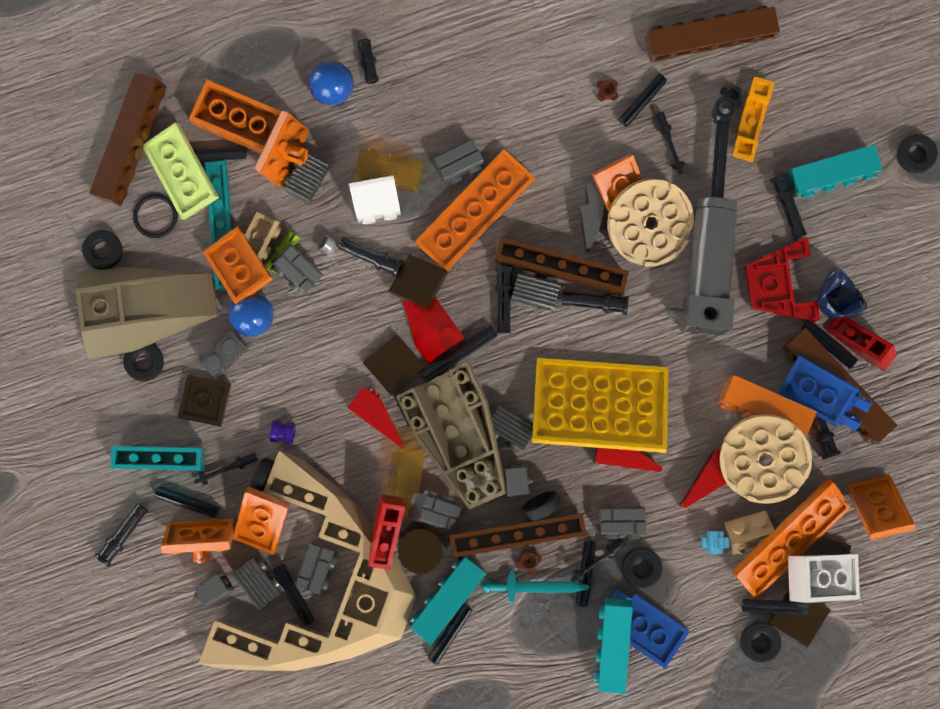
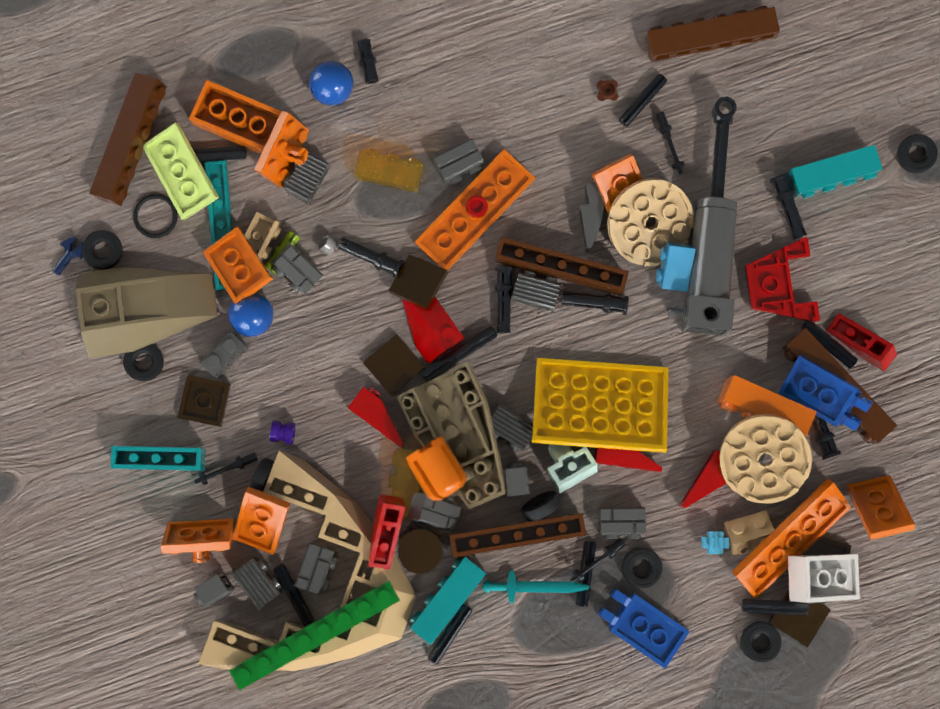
(68, 255): none -> dark blue bar
(117, 546): black pin -> none
(186, 502): black axle -> none
(314, 635): none -> green plate
(375, 199): white slope -> none
(437, 469): none -> orange cylinder
(476, 206): none -> red tile
(522, 562): copper plate -> none
(569, 466): none -> light aqua brick
(614, 645): teal brick -> none
(675, 266): none -> dark azure brick
(732, 91): black plate -> none
(752, 119): light orange slope -> none
(839, 296): dark blue hair -> none

